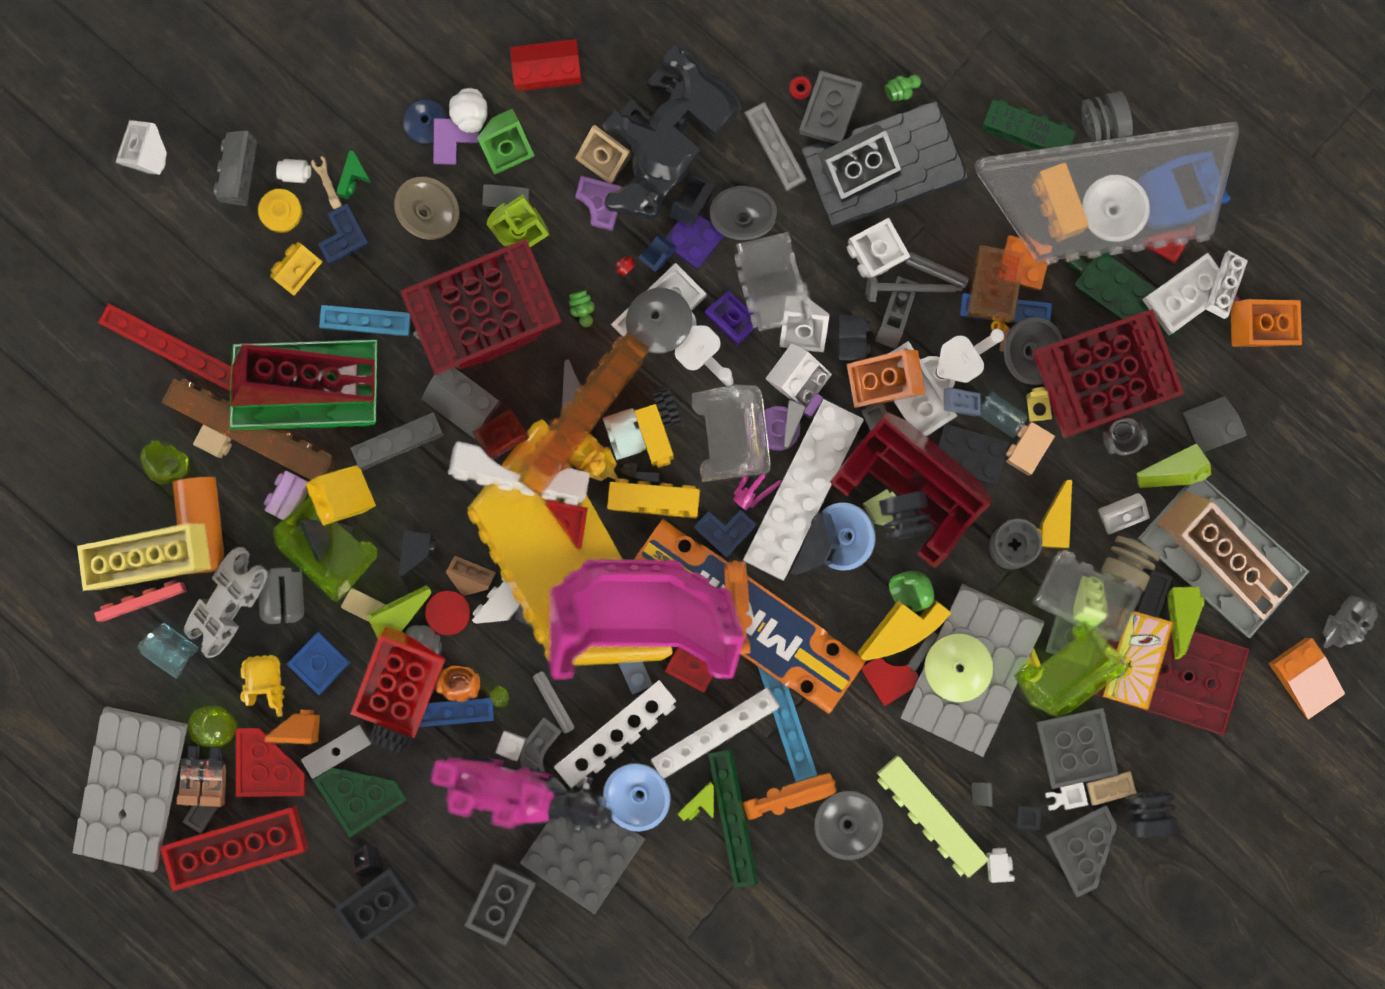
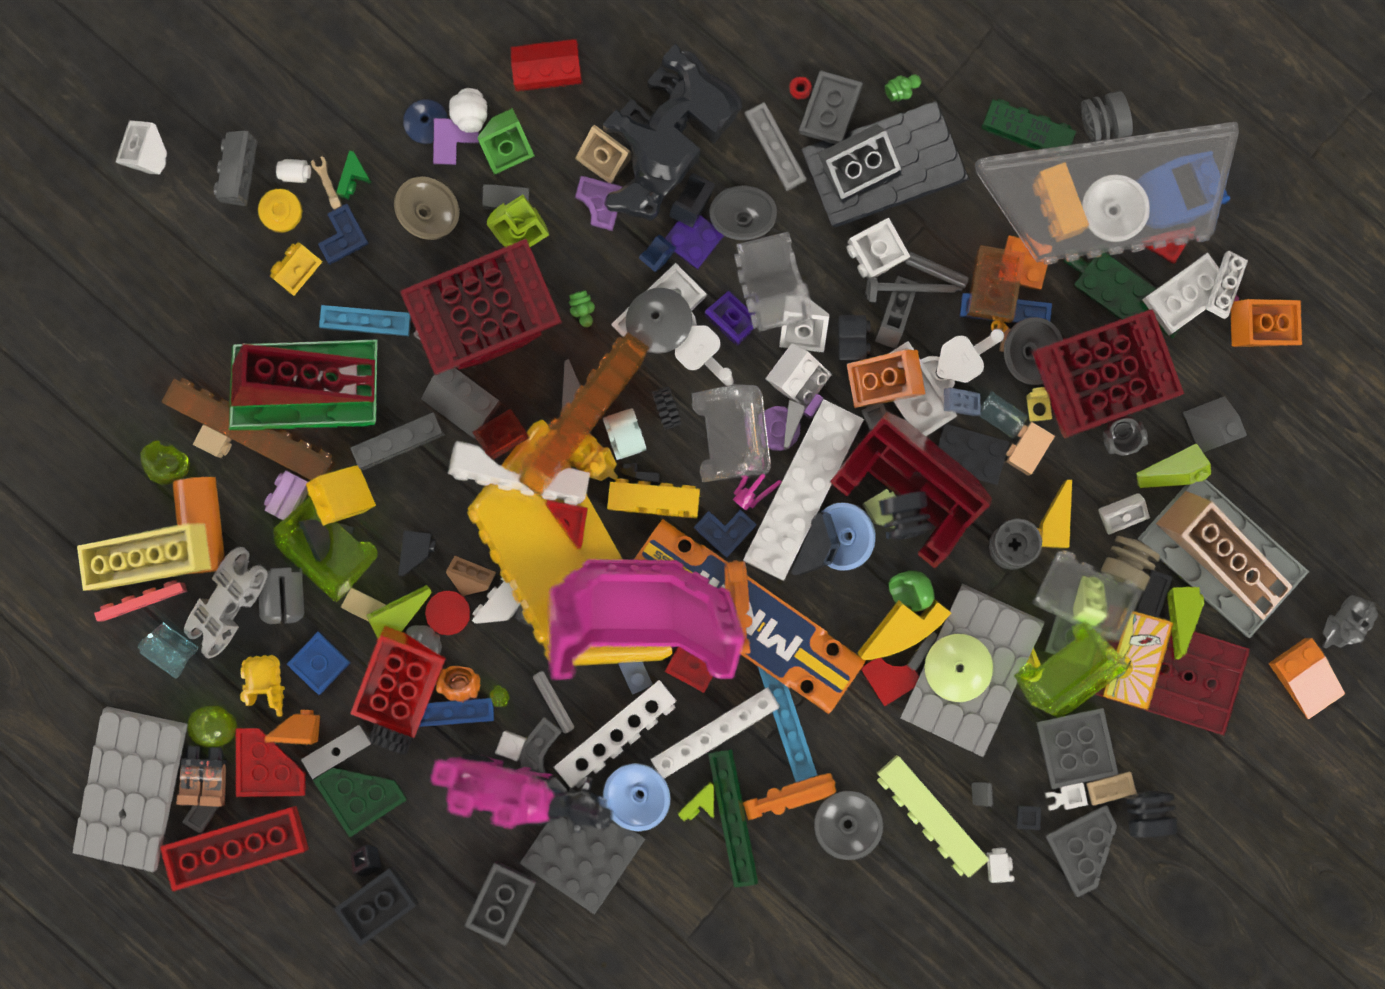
(166, 346): red tile -> none
(624, 265): red plate -> none
(654, 436): yellow brick -> none

